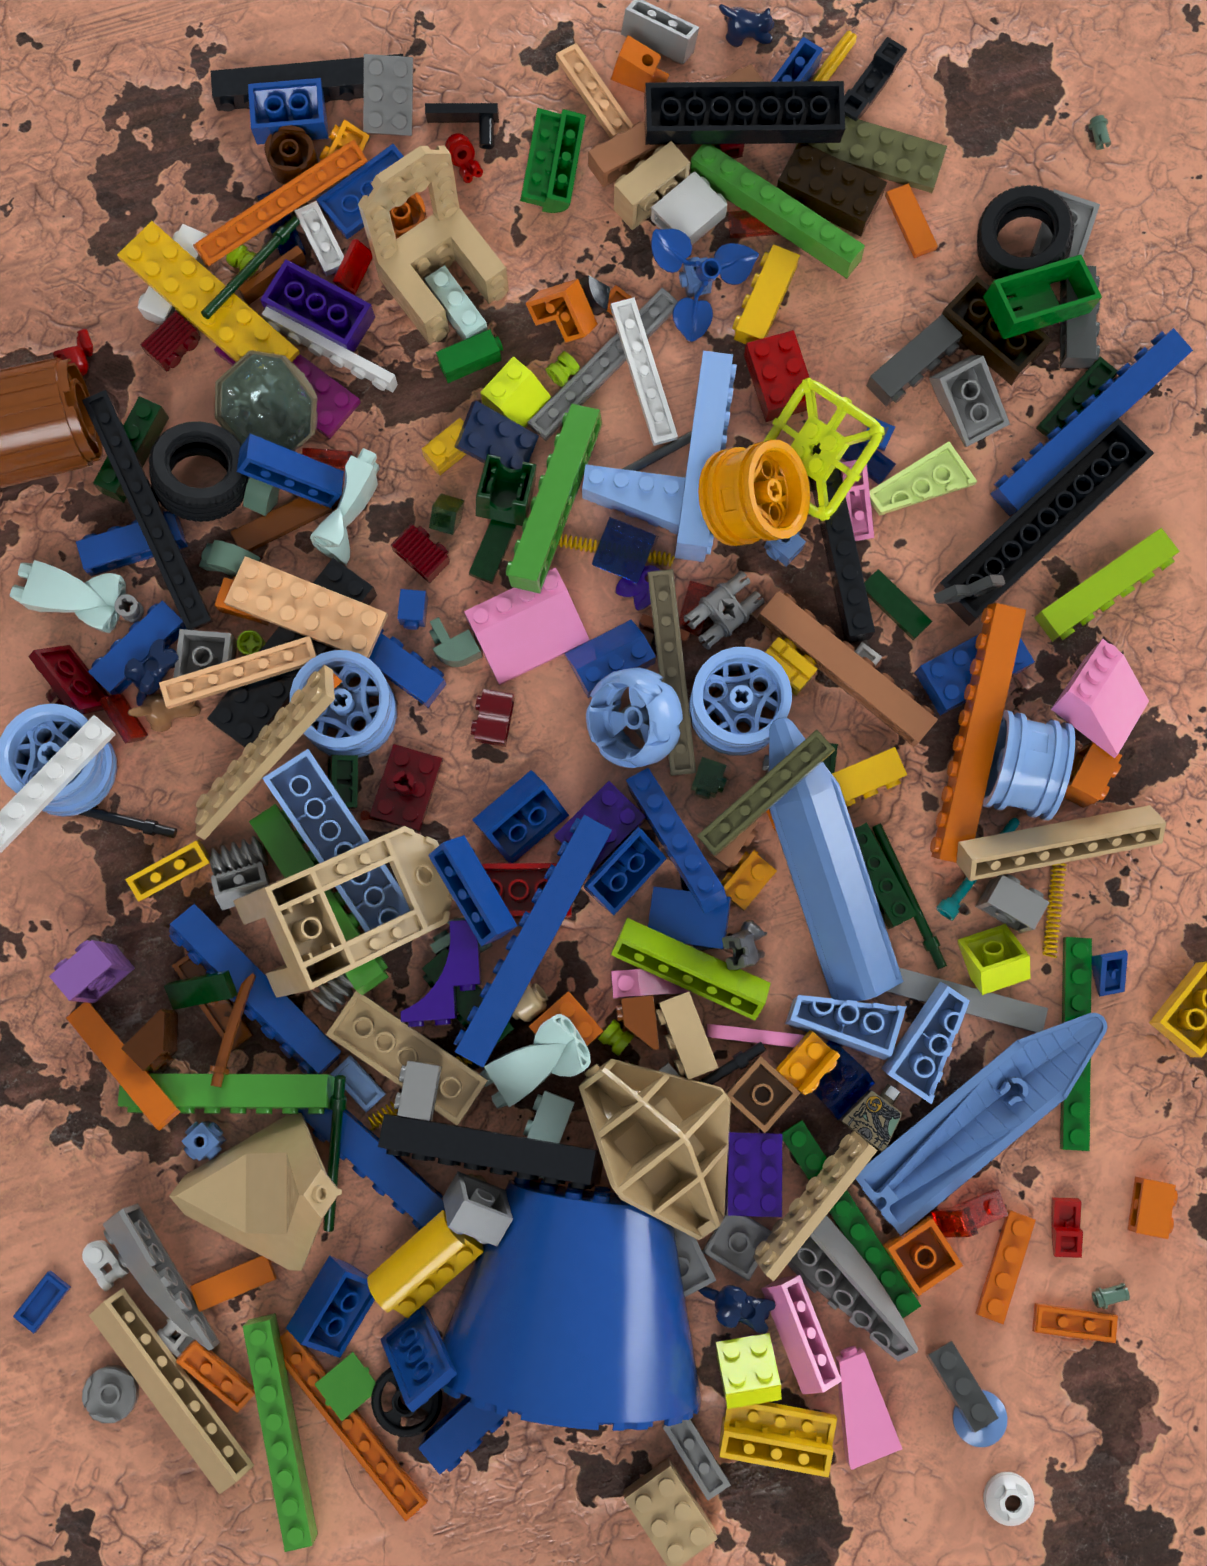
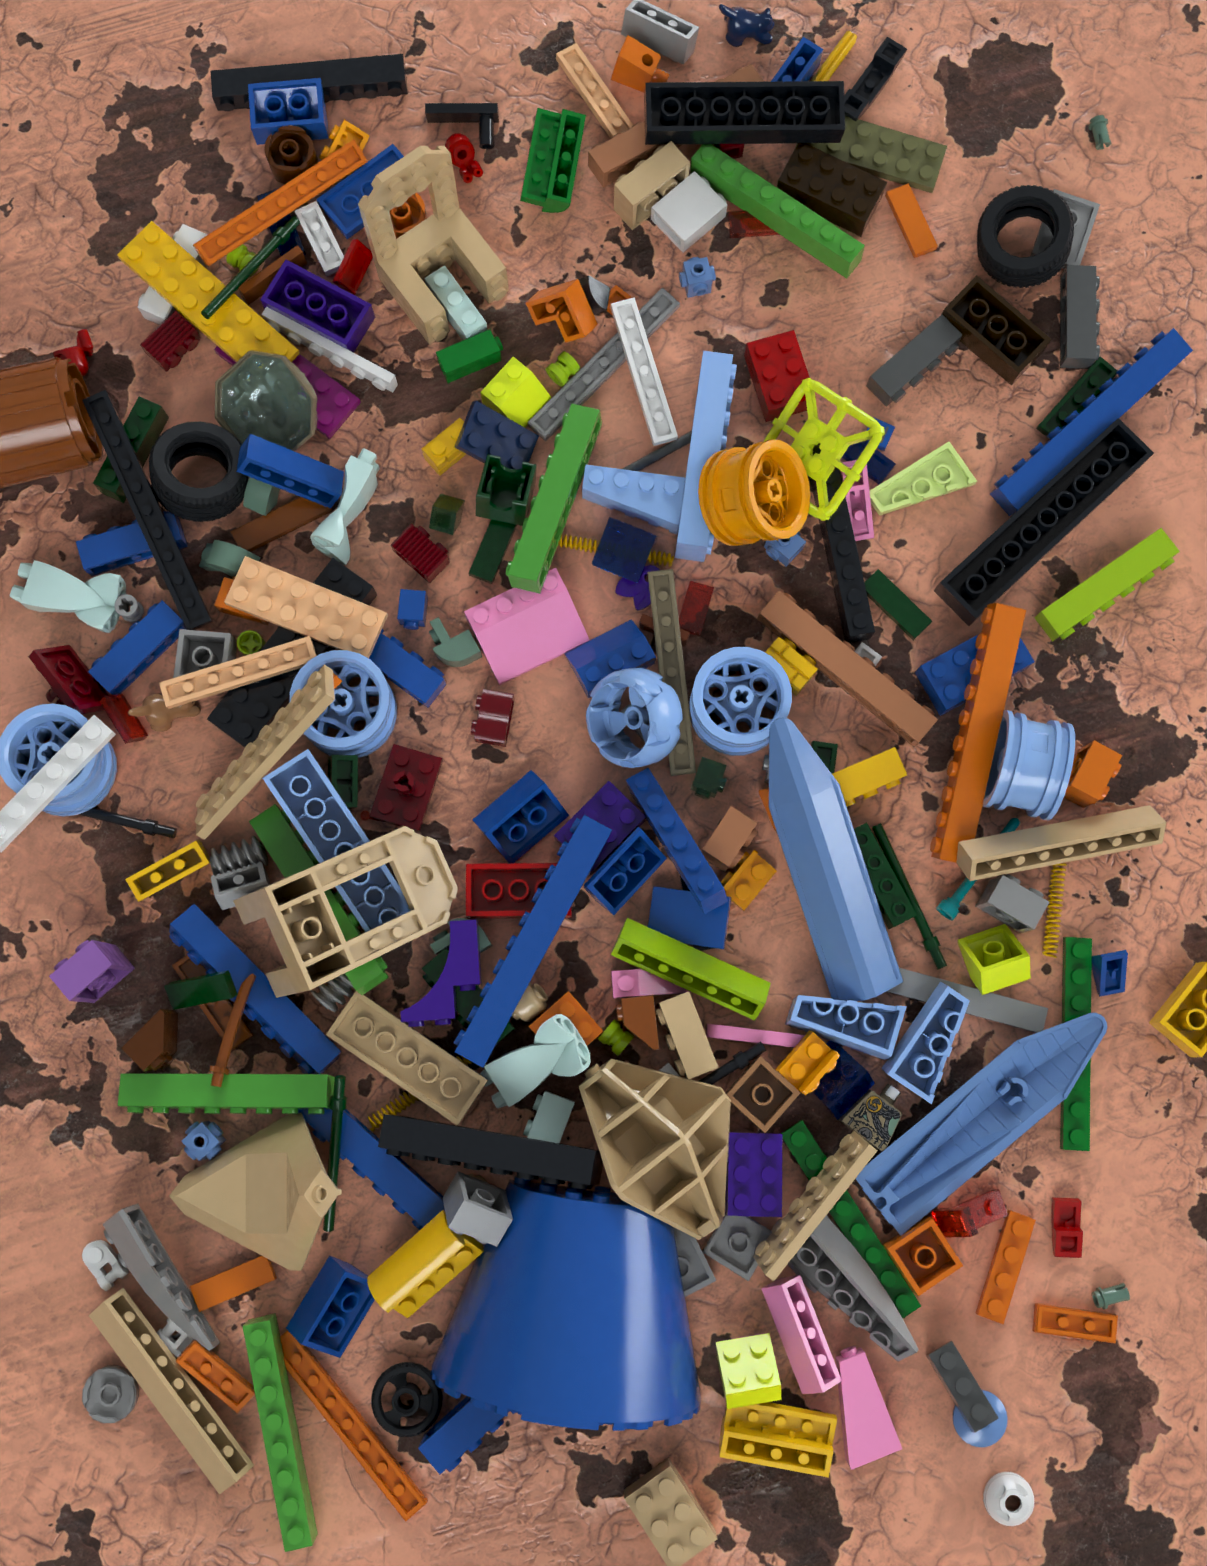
(42, 1302): blue tile -> none
(130, 1076): orange tile -> none
(151, 670): dark blue animal -> none
(334, 458): clear red tile -> none
(346, 1386): bright green piece -> none
(359, 1083): light blue tile -> none
(388, 95): light grey plate -> none
(418, 1090): light grey brick -> none
(418, 1358): blue plate -> none
(472, 890): blue brick -> none
(697, 1458): light grey plate -> none
(714, 604): light grey pin -> none
(730, 260): blue plant -> none
(735, 1306): dark blue animal -> none
(743, 946): flat silver animal -> none
(766, 792): olive tile -> none
(768, 293): yellow brick -> none
(970, 399): light grey slope -> none
(978, 588): dark grey tile -> none
(1036, 298): green piece -> none
(1103, 698): bright pink slope -> none
(1152, 1208): orange brick -> none

